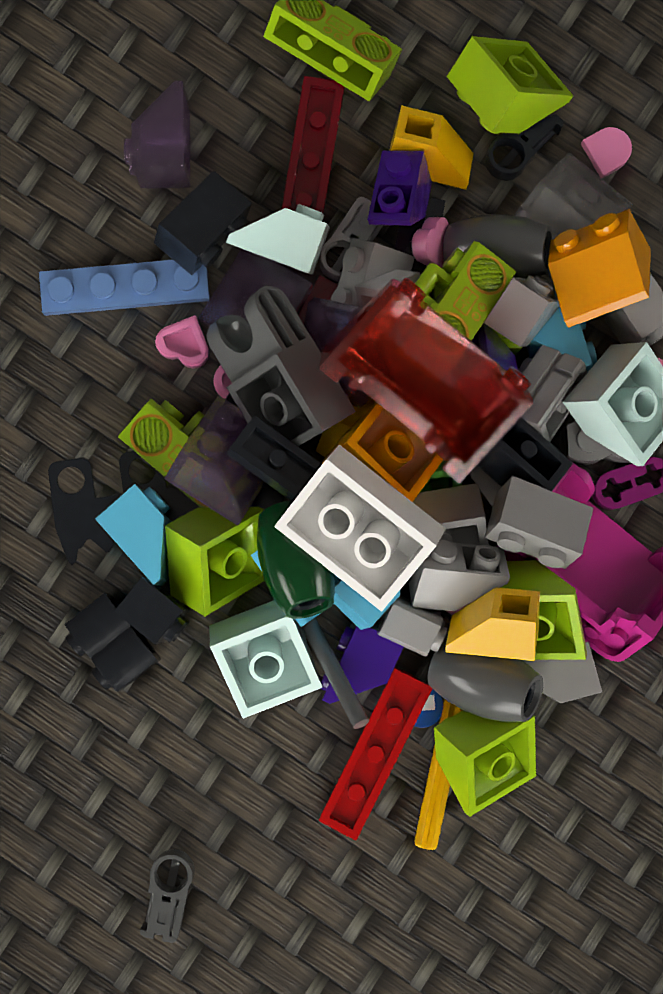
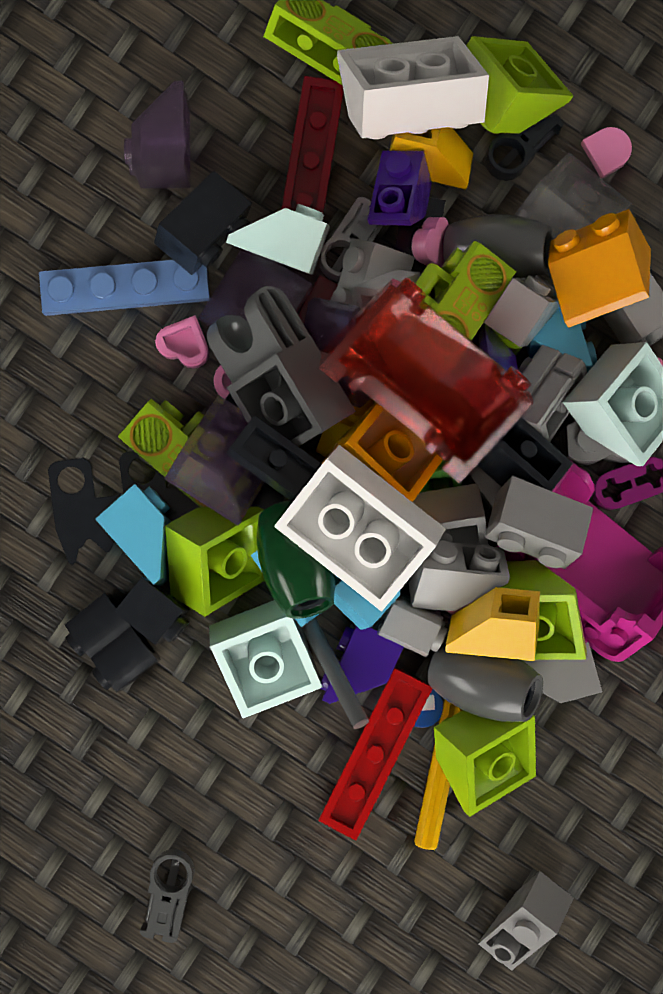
(413, 87): none -> white slope
(527, 921): none -> light grey slope

